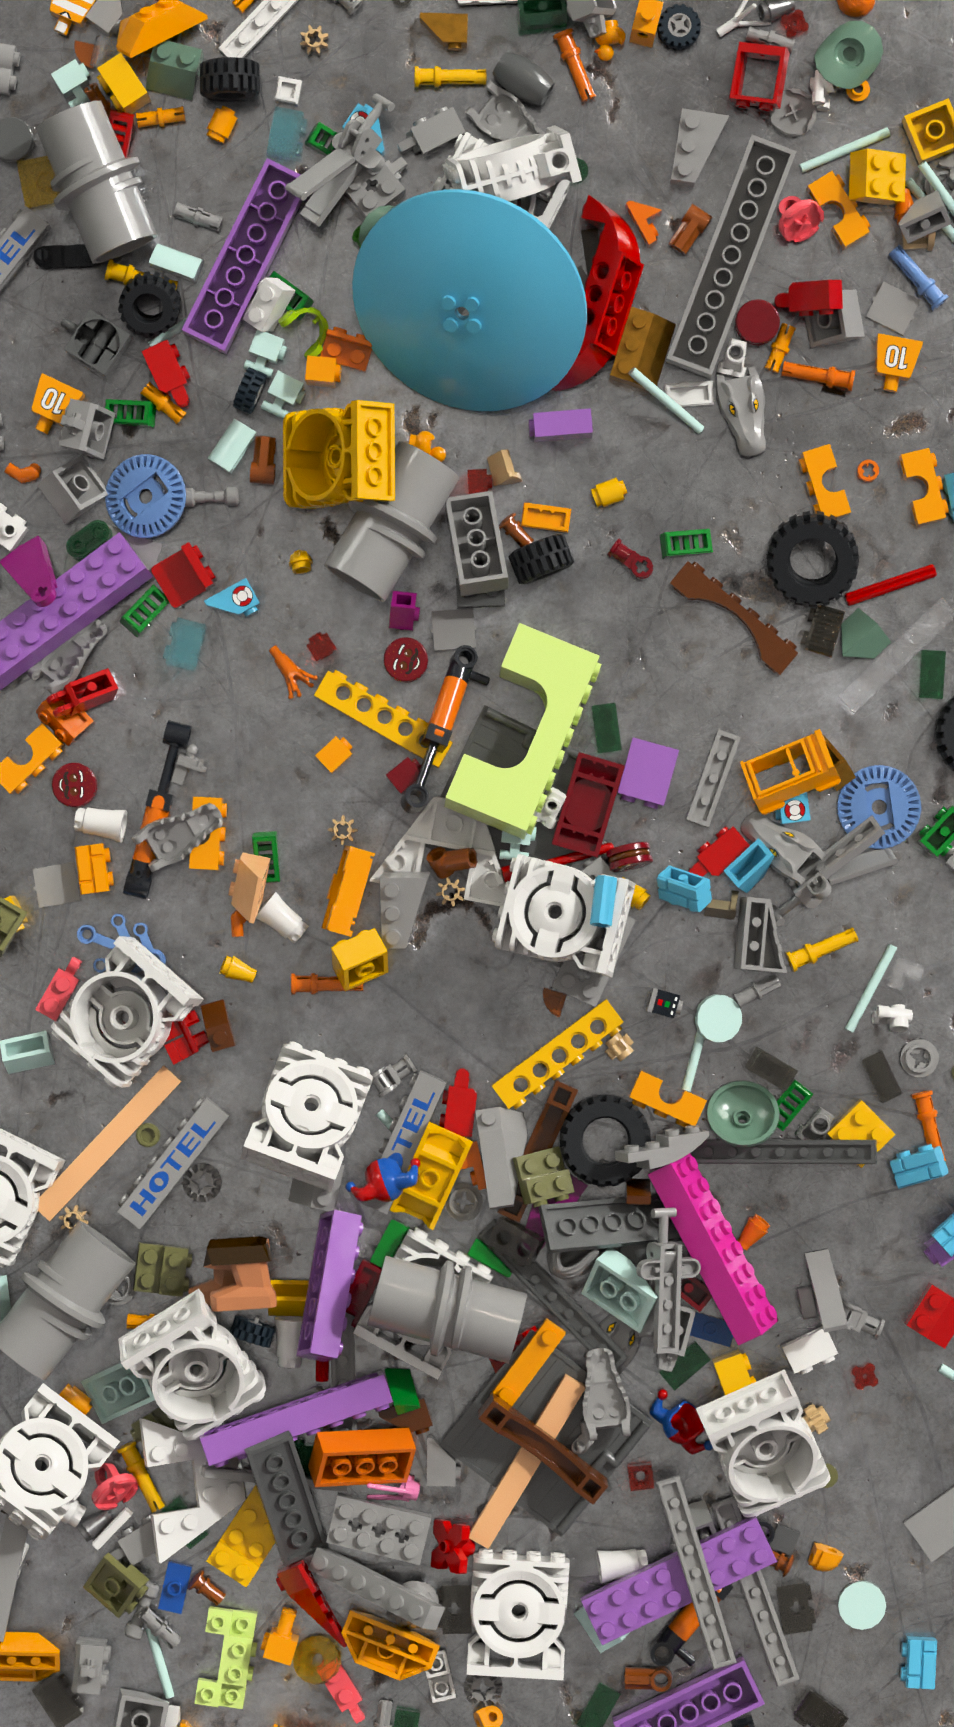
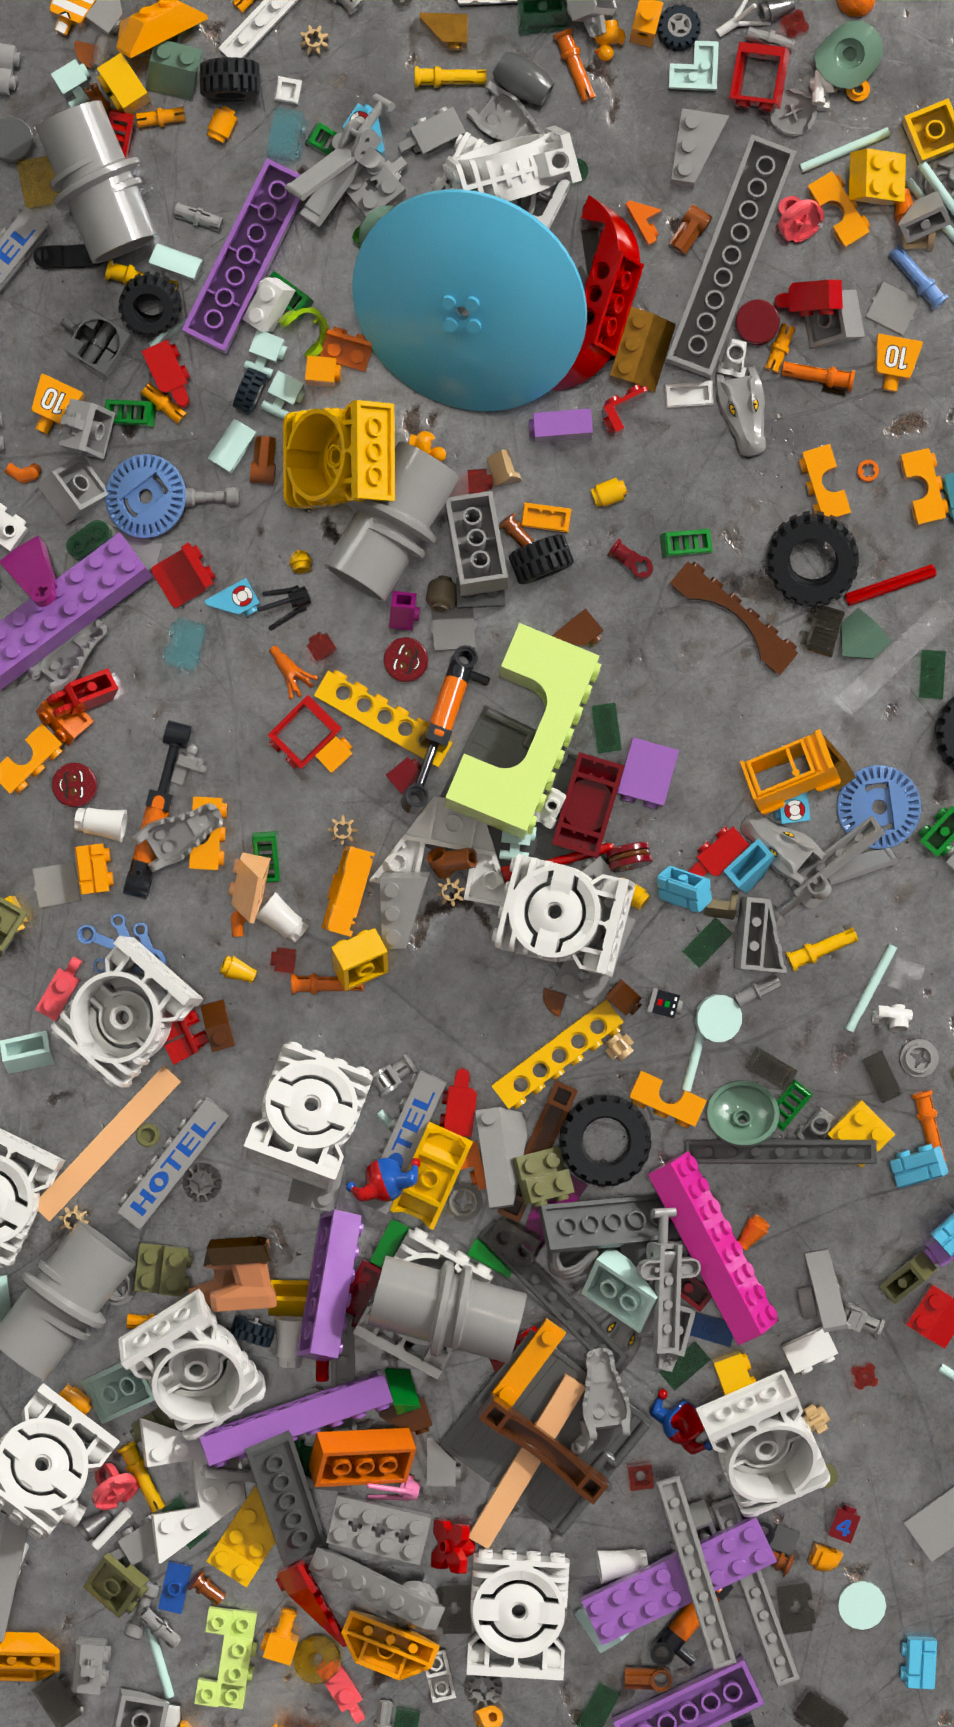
(128, 623): green slope -> none
(277, 744): none -> red window
(284, 960): none -> clear red plate
(297, 598): none -> black plant
(441, 594): none -> dark tan head
(580, 630): none -> reddish brown slope
(603, 901): medium azure axle -> none
(611, 420): none -> red bracket
(624, 998): none -> reddish brown slope
(638, 1192): reddish brown tile -> none
(666, 400): light aqua bar -> none
(666, 1149): light grey slope -> none
(700, 74): none -> light aqua plate
(707, 942): none -> clear green plate
(713, 778): light grey plate -> none
(844, 1523): none -> dark red brick
(908, 1277): none -> olive brick

